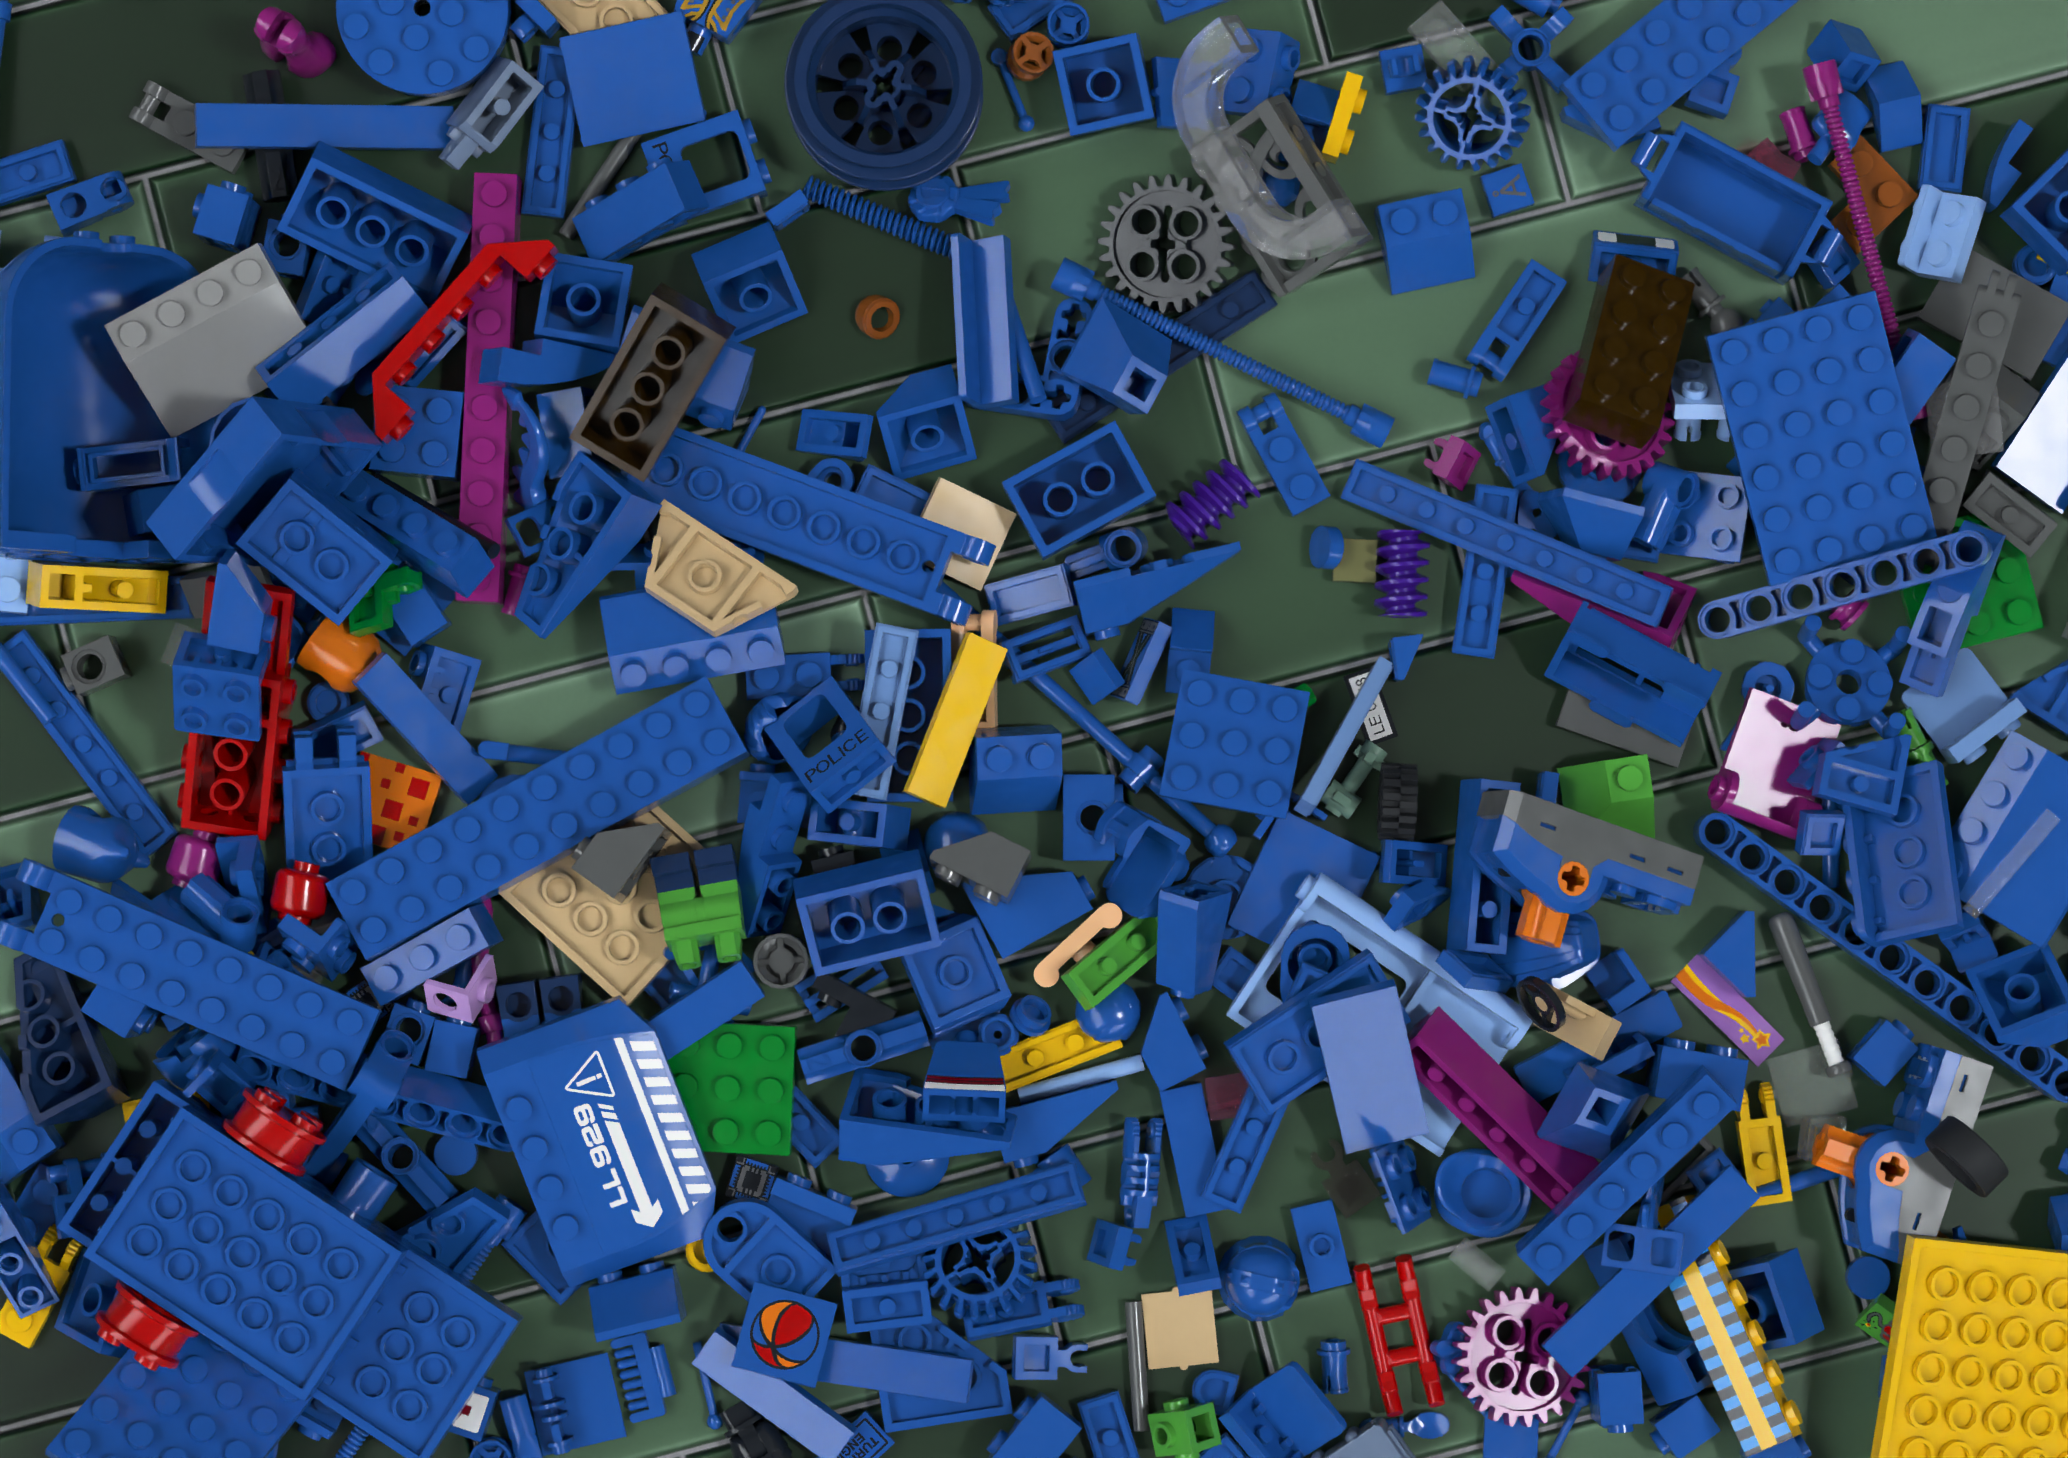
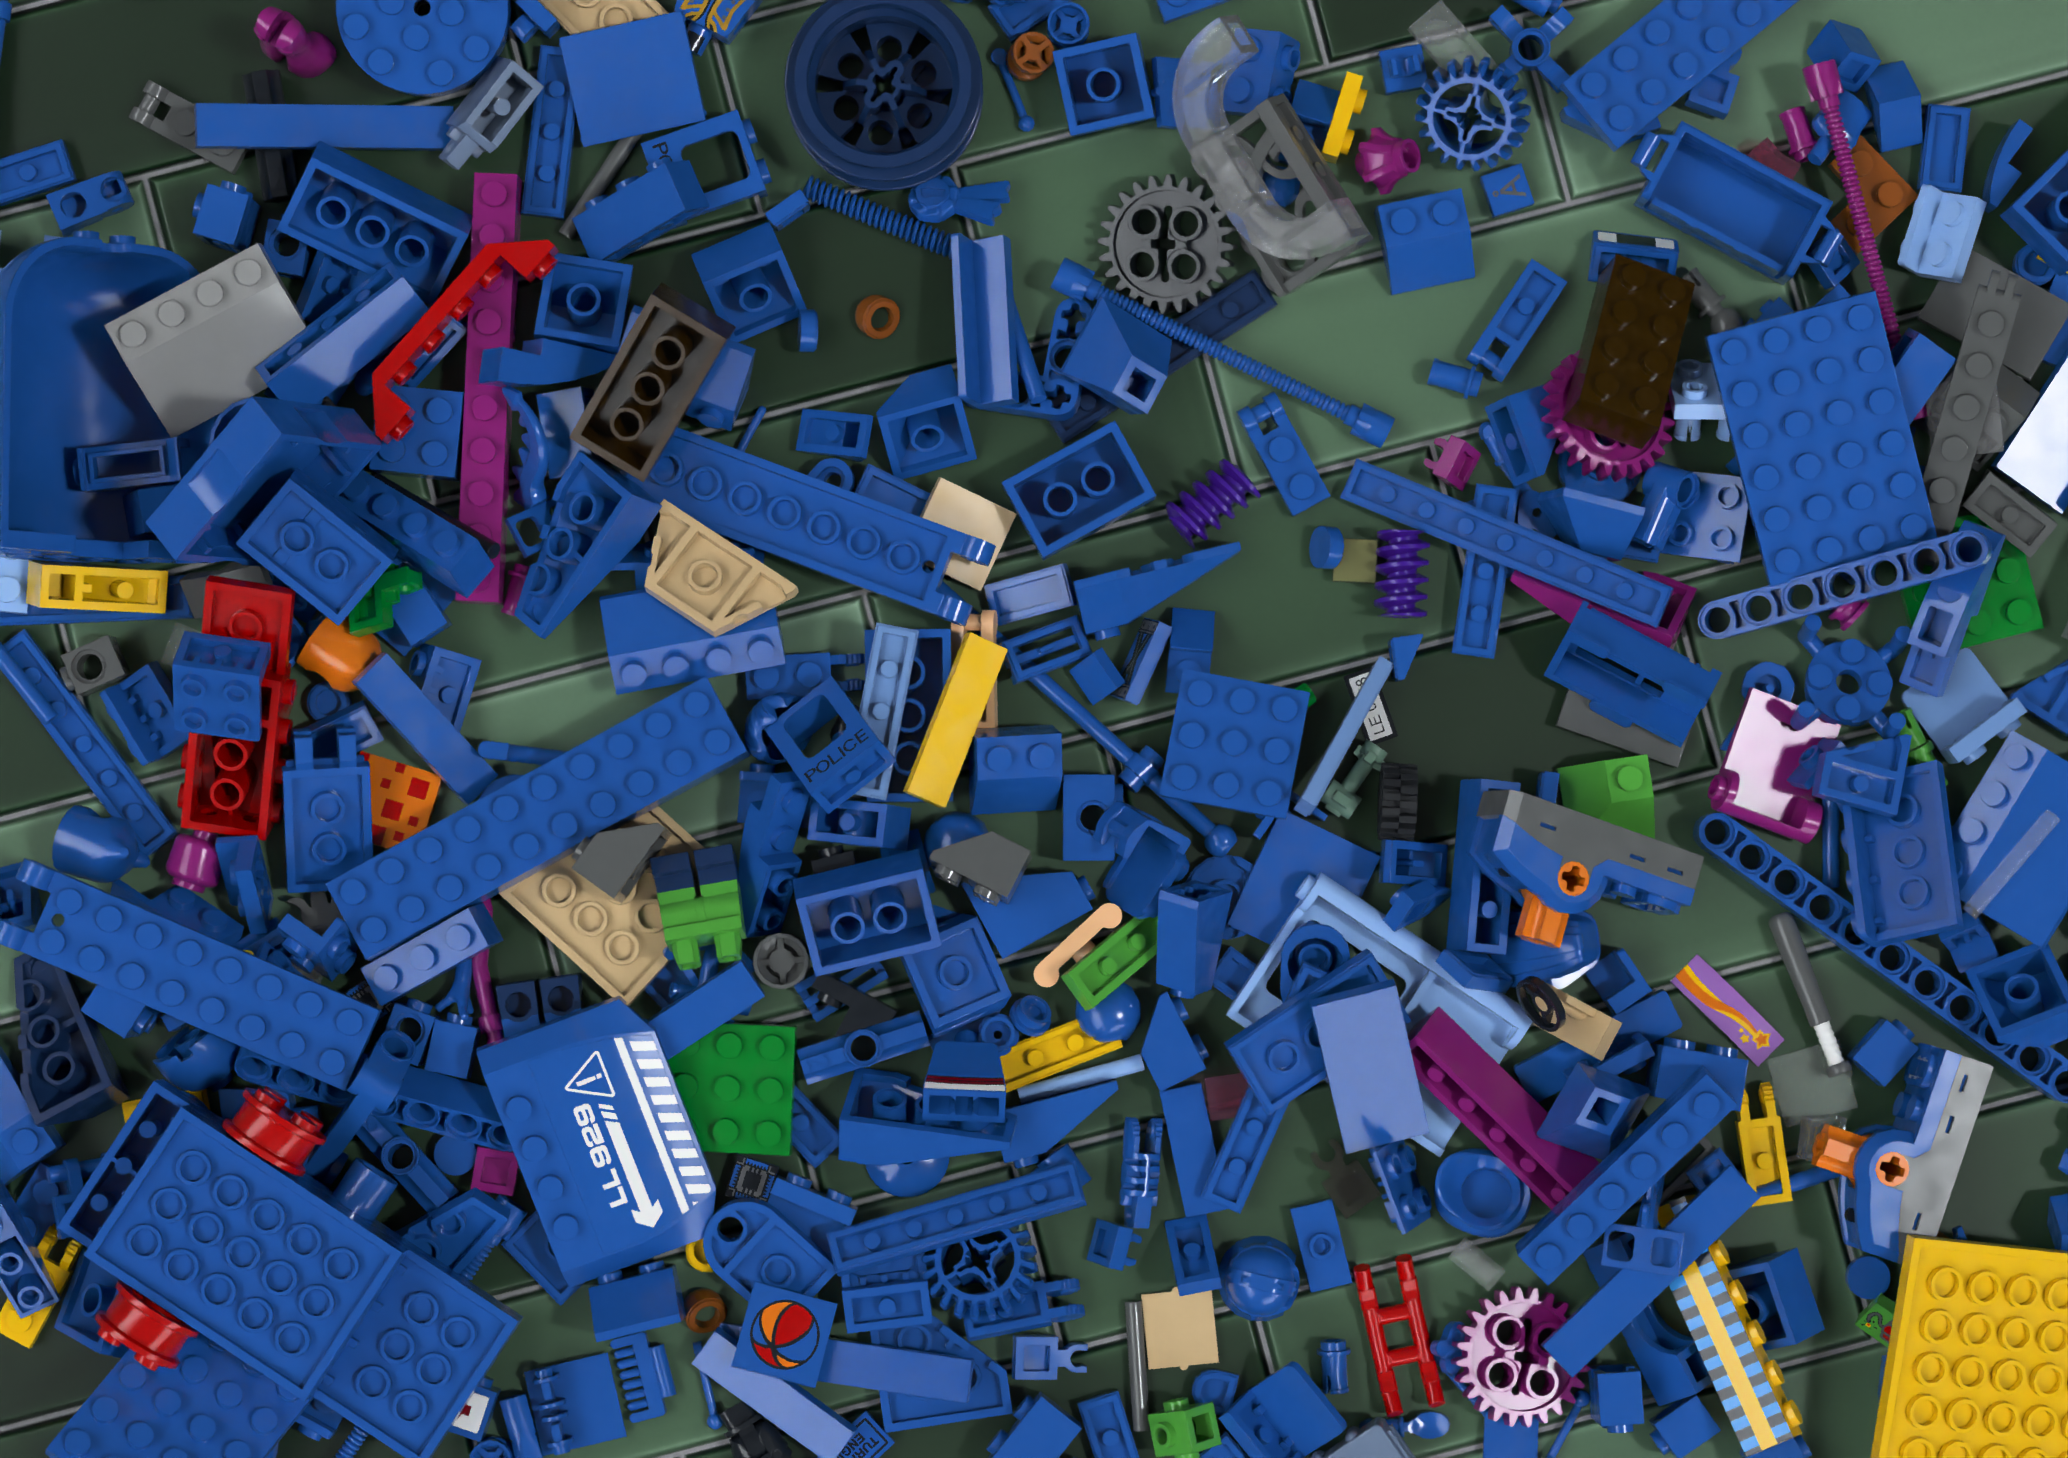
(145, 713): none -> blue bracket
(218, 1081): blue bracket -> none
(229, 916): blue piece -> none
(240, 608): blue slope -> none
(300, 892): red head -> none
(468, 1000): lavender bracket -> none
(495, 1171): none -> magenta plate
(695, 1302): none -> dark orange piece
(807, 330): none -> blue tile
(1105, 554): blue axle -> none
(1386, 159): none -> magenta rock
(1733, 953): blue slope -> none
(1820, 832): blue tile -> none
(1967, 1156): black tyre -> none

